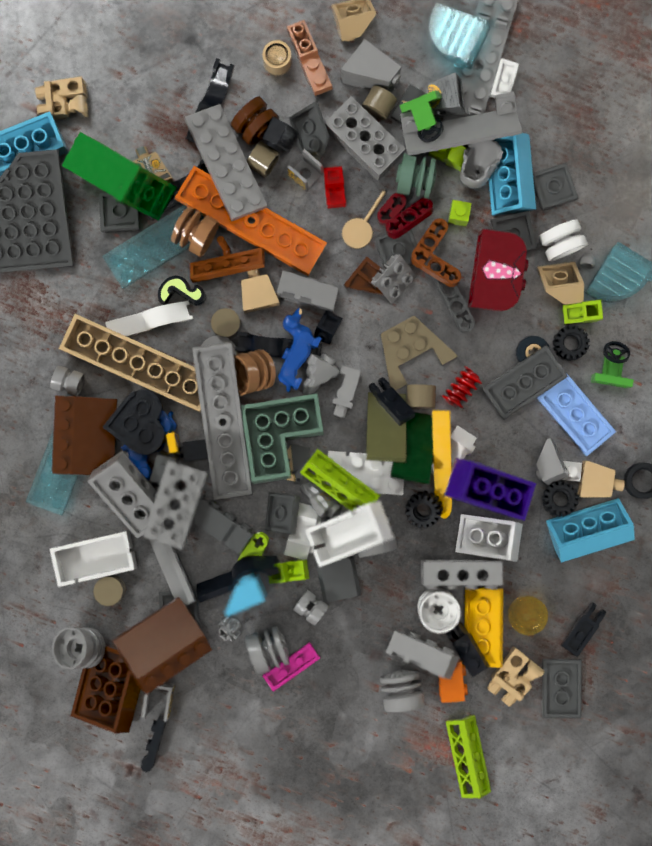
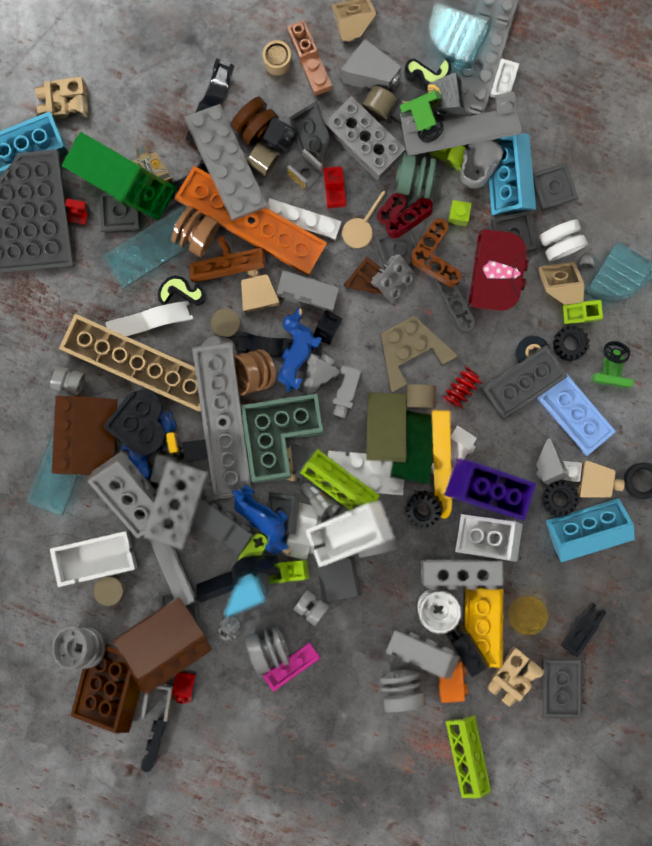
(77, 212): none -> red bracket
(183, 688): none -> red bracket
(263, 519): none -> blue animal
(308, 220): none -> white plate
(392, 402): black hinge -> none
(425, 75): none -> animal

